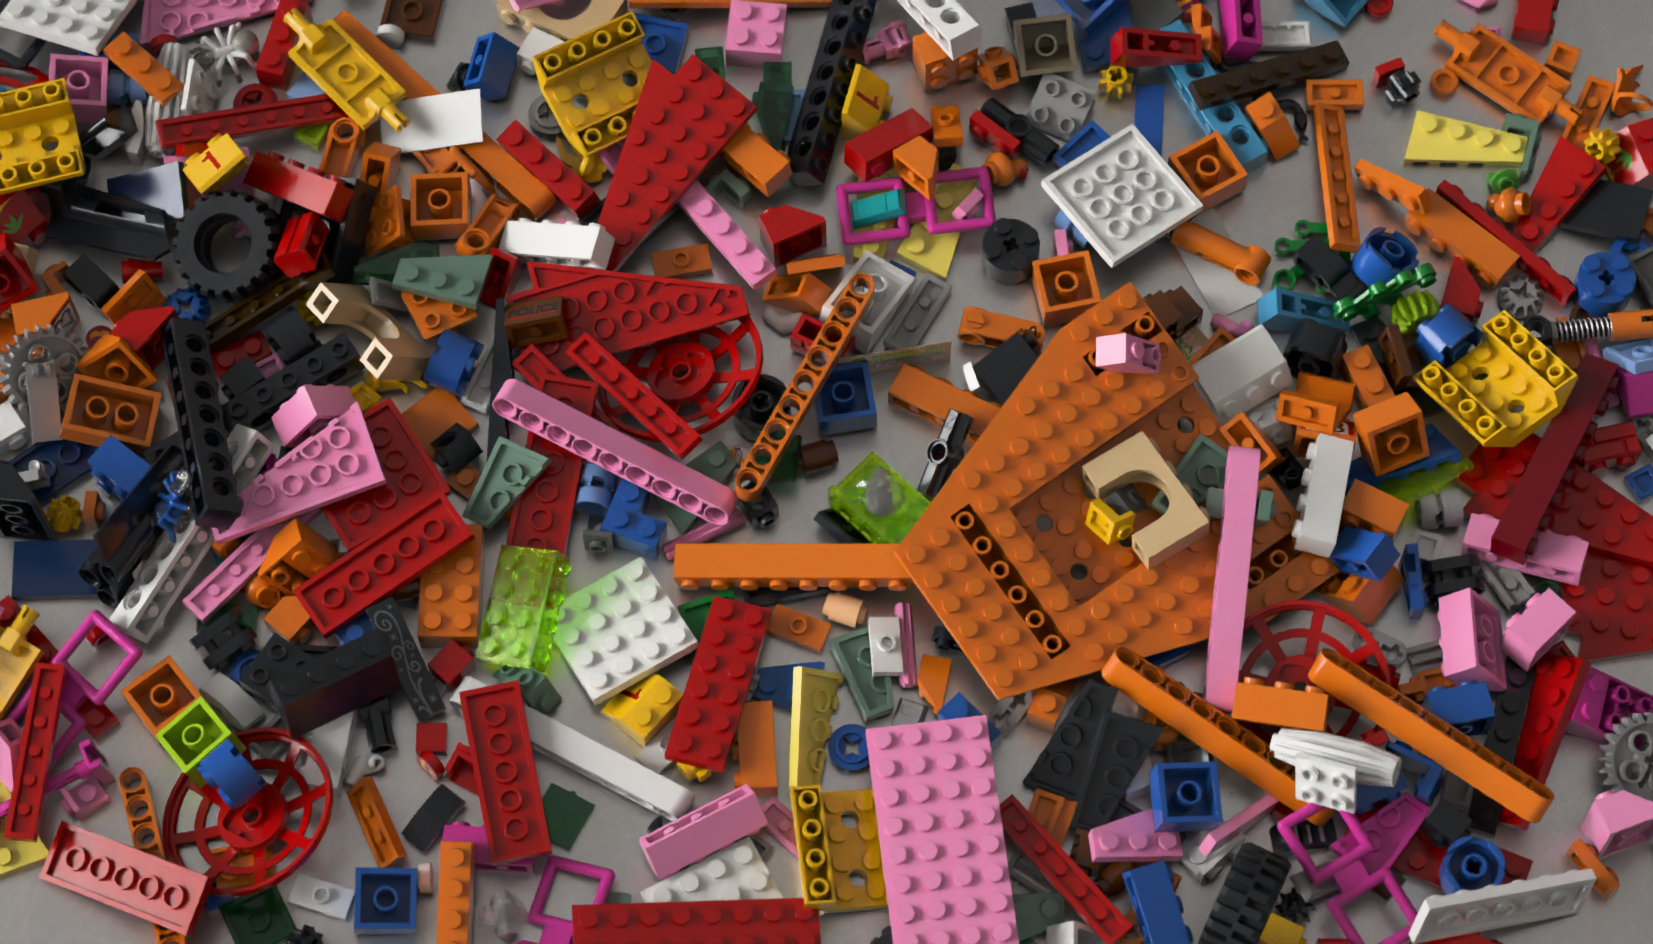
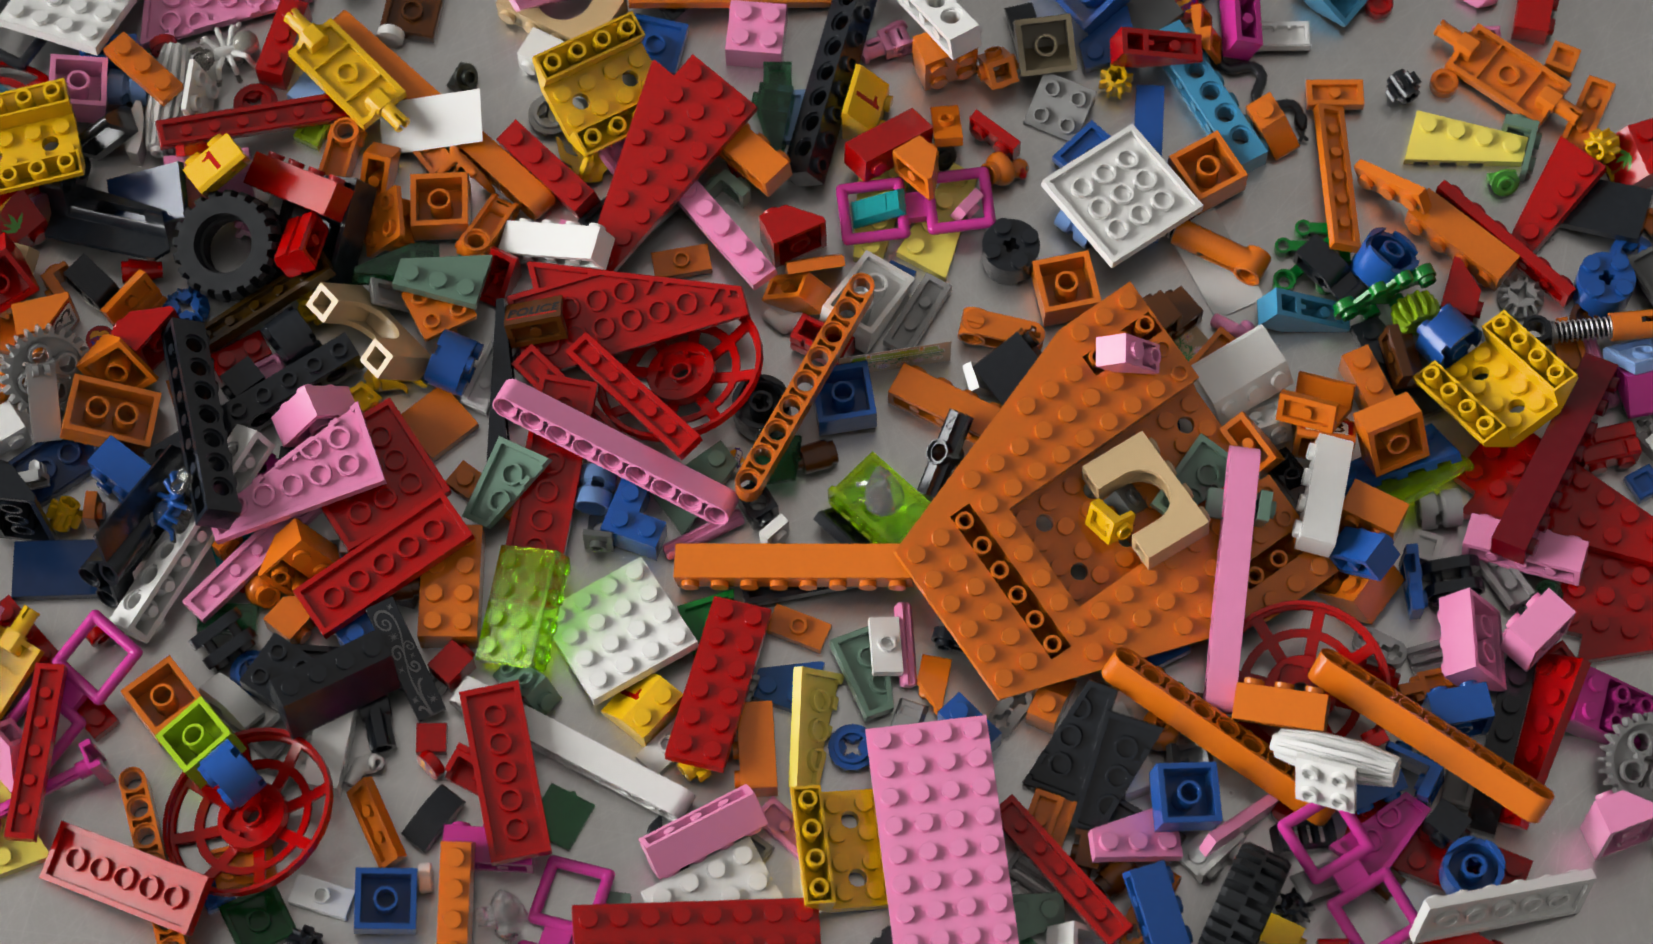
(84, 798): bright pink bracket -> none
(455, 448): black brick -> none
(491, 66): blue brick -> none
(713, 58): clear green plate -> none
(776, 531): none -> white plate
(845, 609): light nougat brick -> none
(1032, 140): black piece -> none
(1061, 244): bright pink plate -> none
(1268, 75): dark brown plate -> none
(1315, 349): black brick -> none
(1386, 69): red tile -> none
(1509, 204): orange animal -> none
(1586, 857): orange plate -> none
(1624, 93): orange piece -> none

